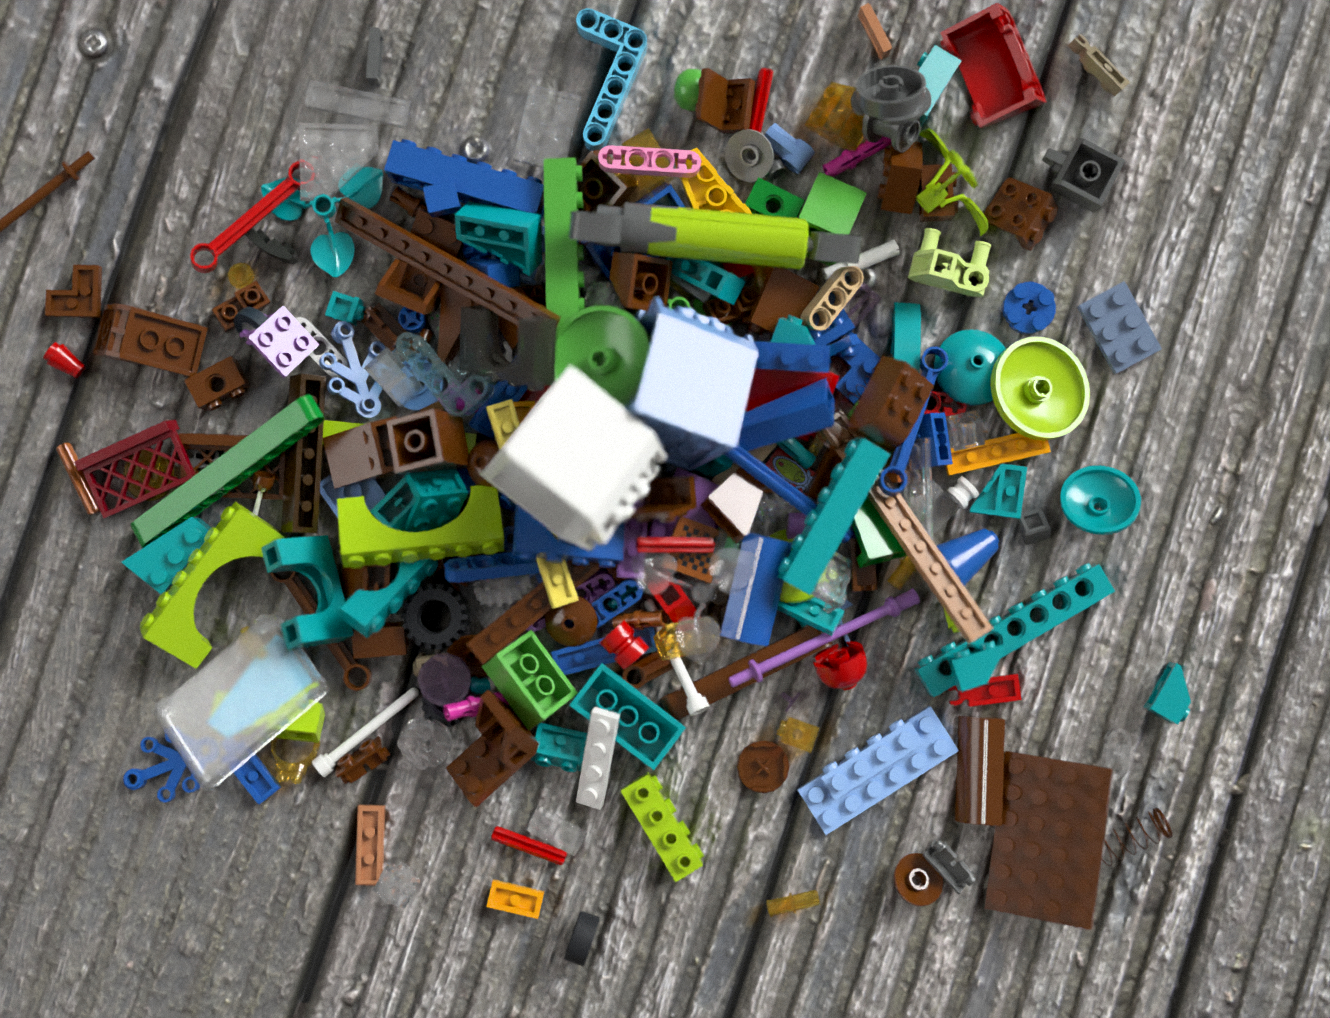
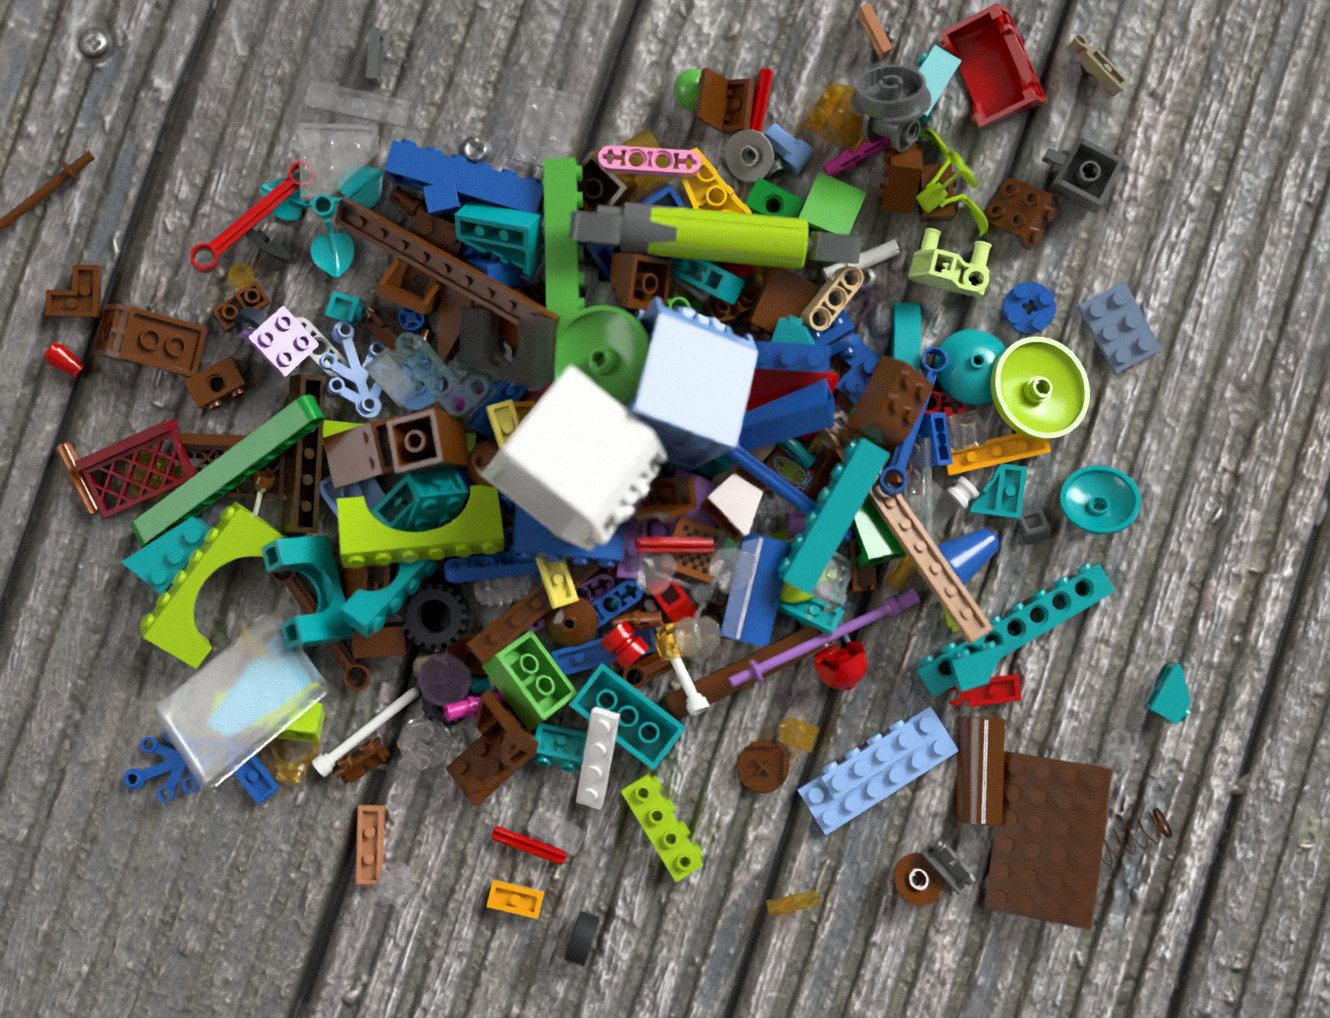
(615, 76): medium azure beam -> none

